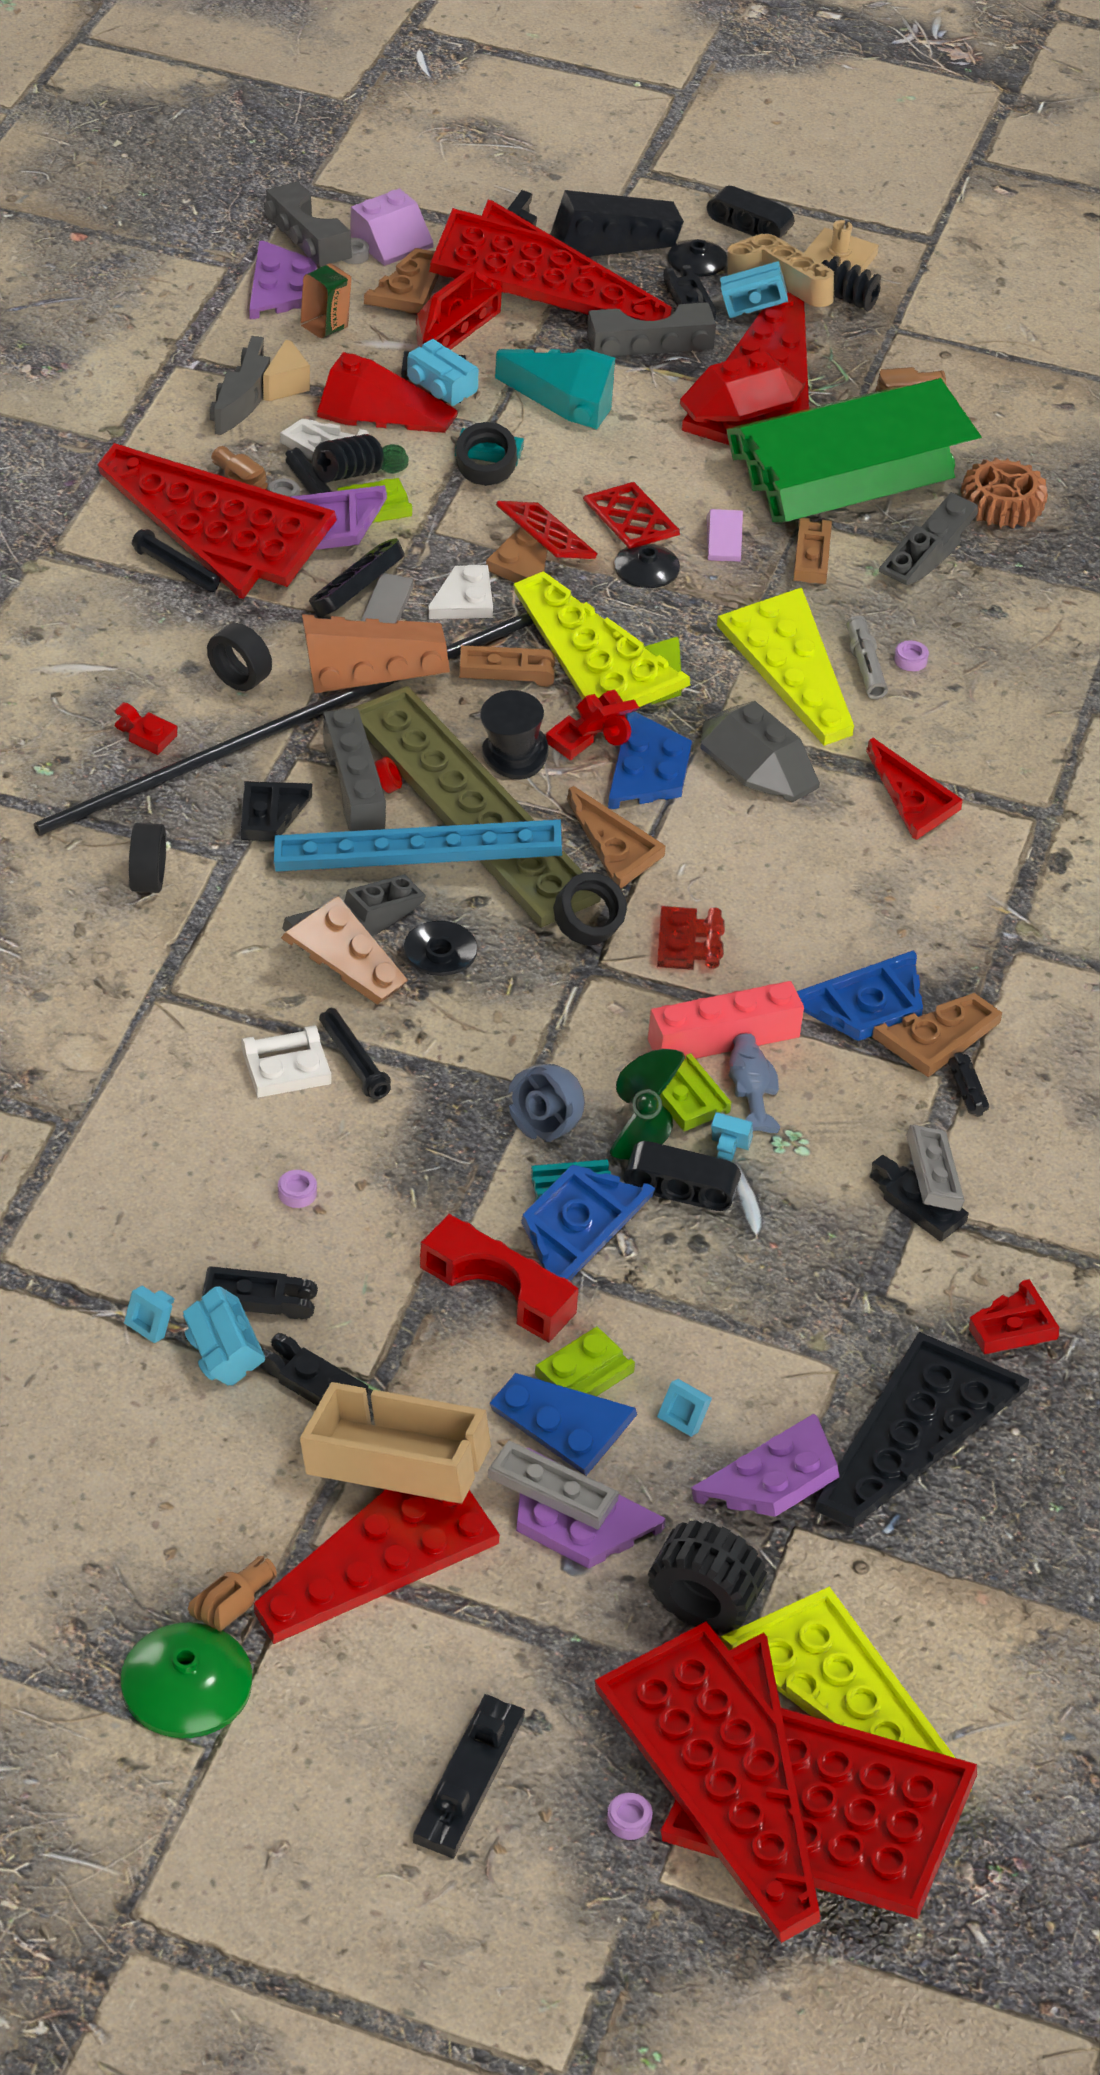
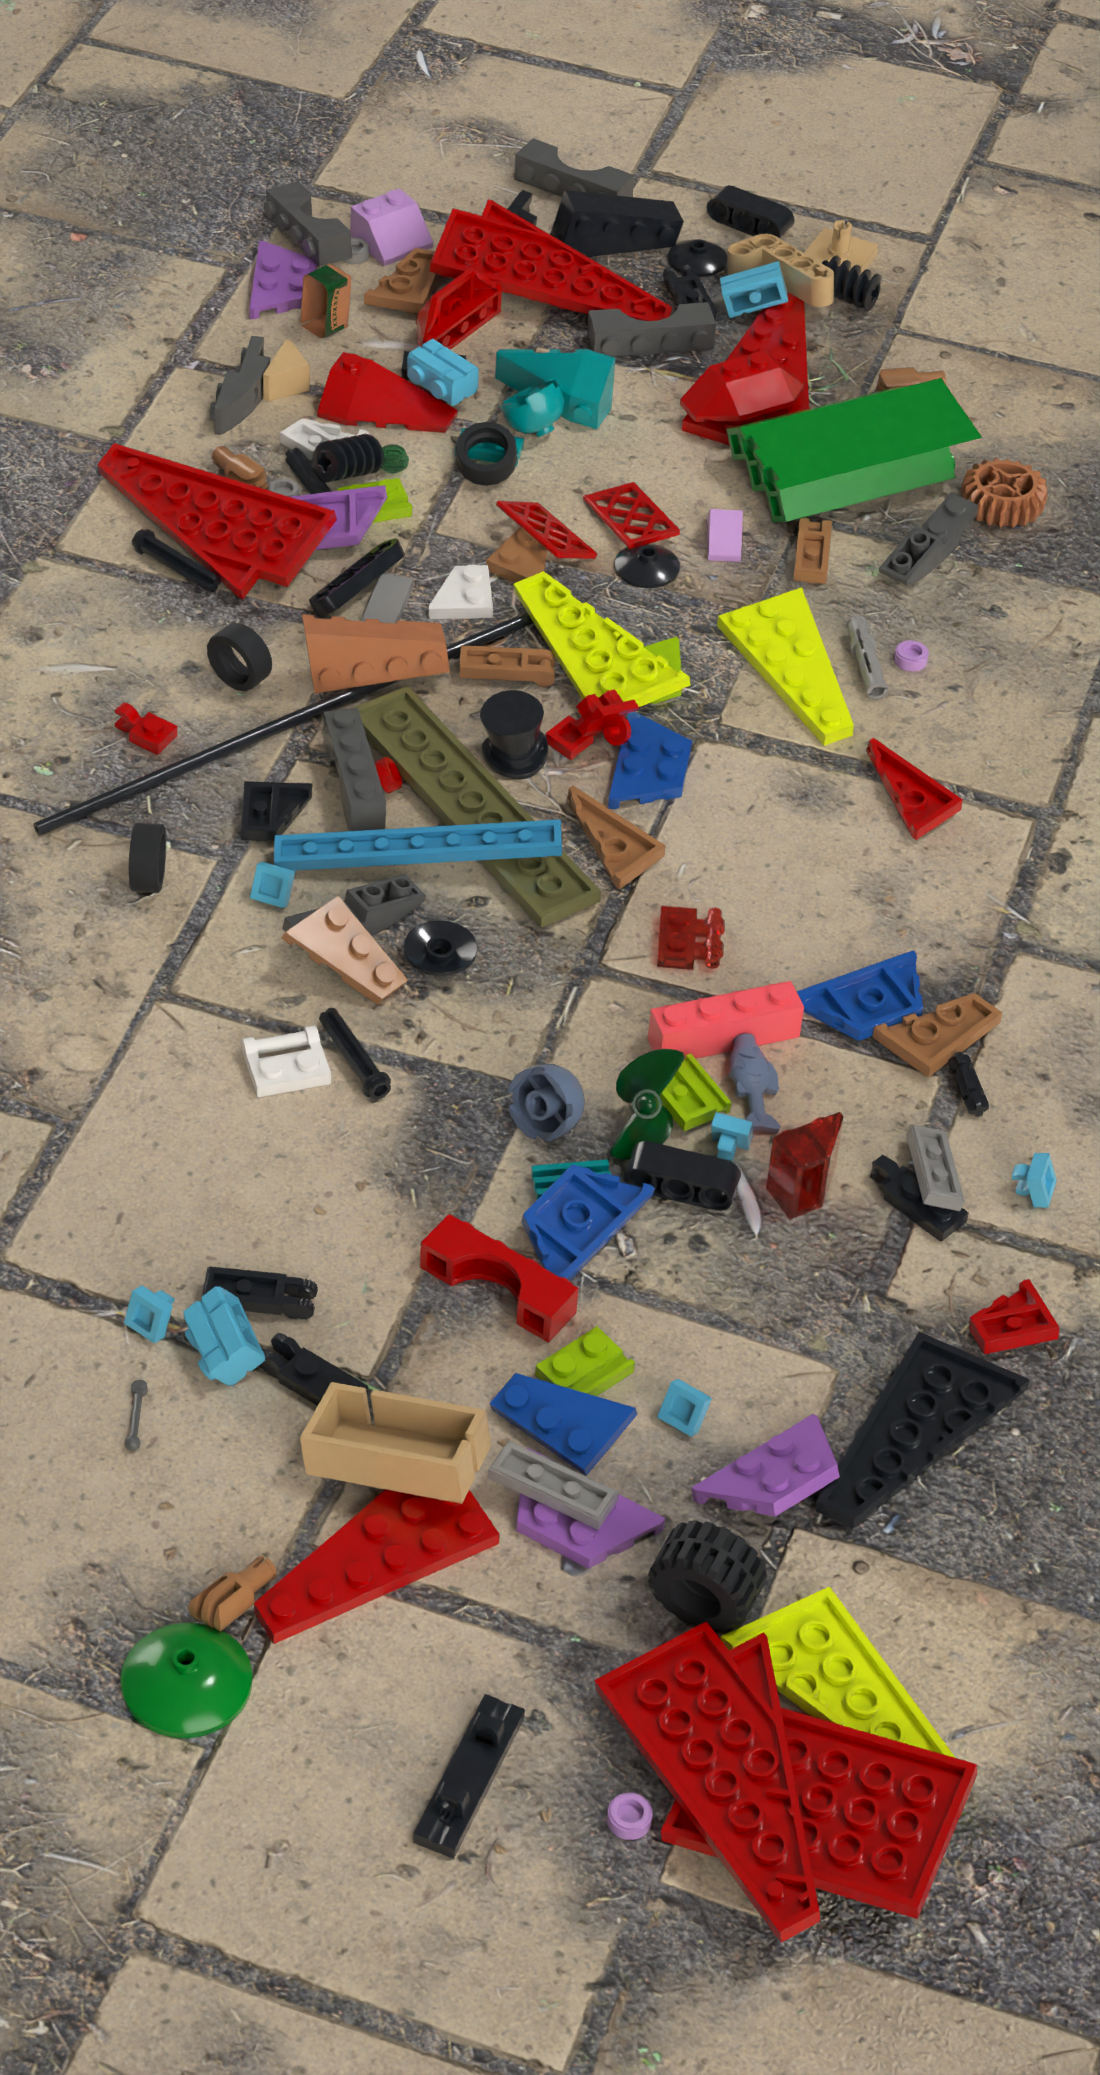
(139, 1389): none -> dark grey hinge
(272, 884): none -> medium azure tile
(297, 1188): lavender tile -> none
(534, 408): none -> teal cylinder
(541, 168): none -> dark grey arch
(604, 888): black tyre -> none
(759, 751): dark grey wedge -> none
(804, 1165): none -> clear red slope
(1036, 1180): none -> medium azure tile

